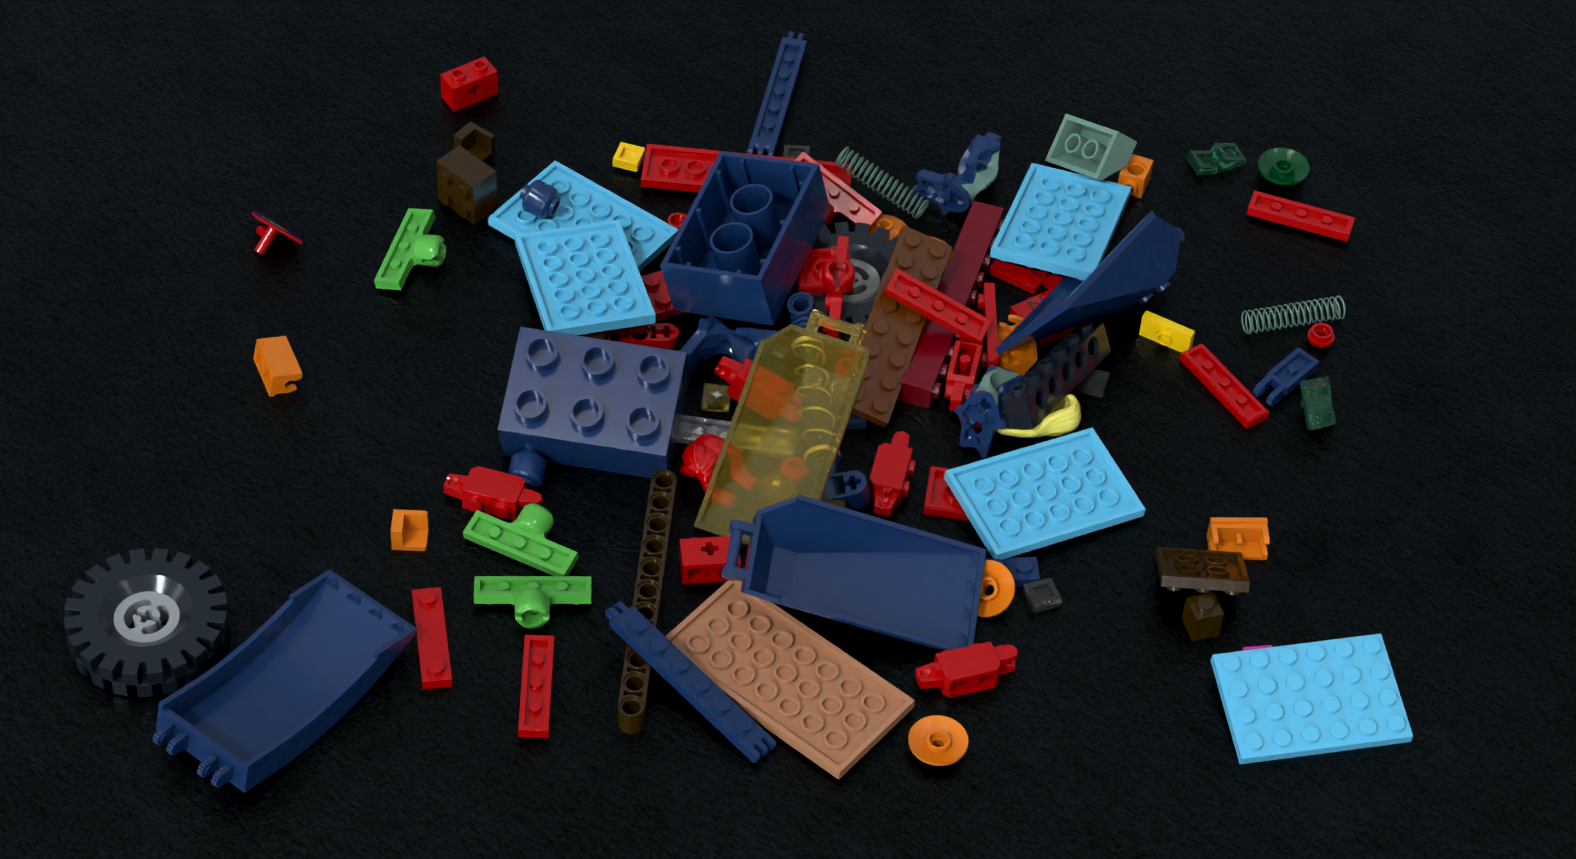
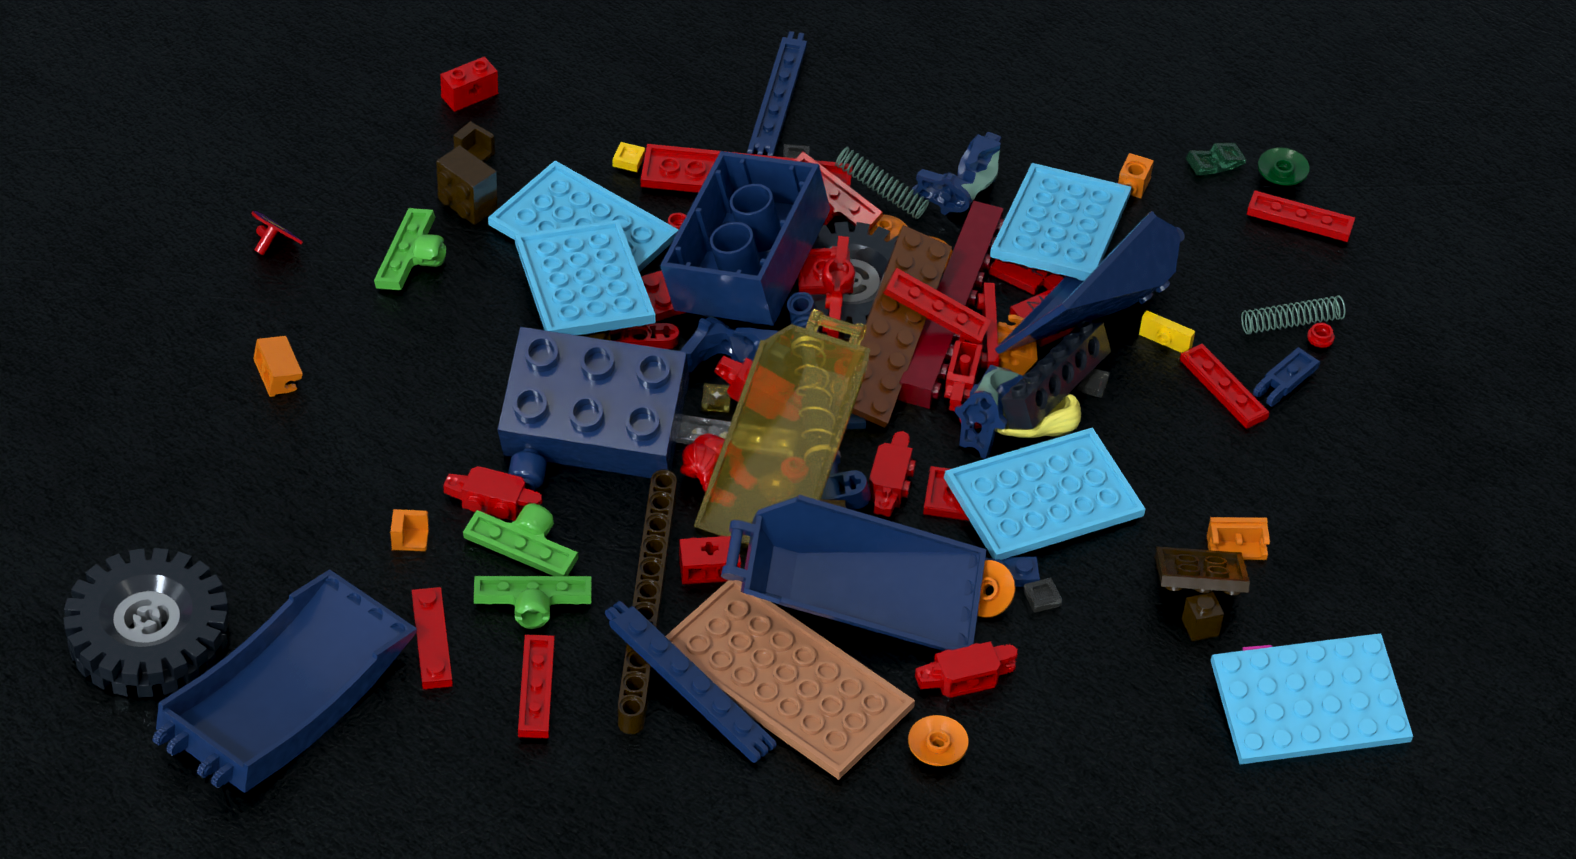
(540, 199): dark blue head -> none
(1090, 148): sand green slope -> none
(1317, 403): clear green hips -> none

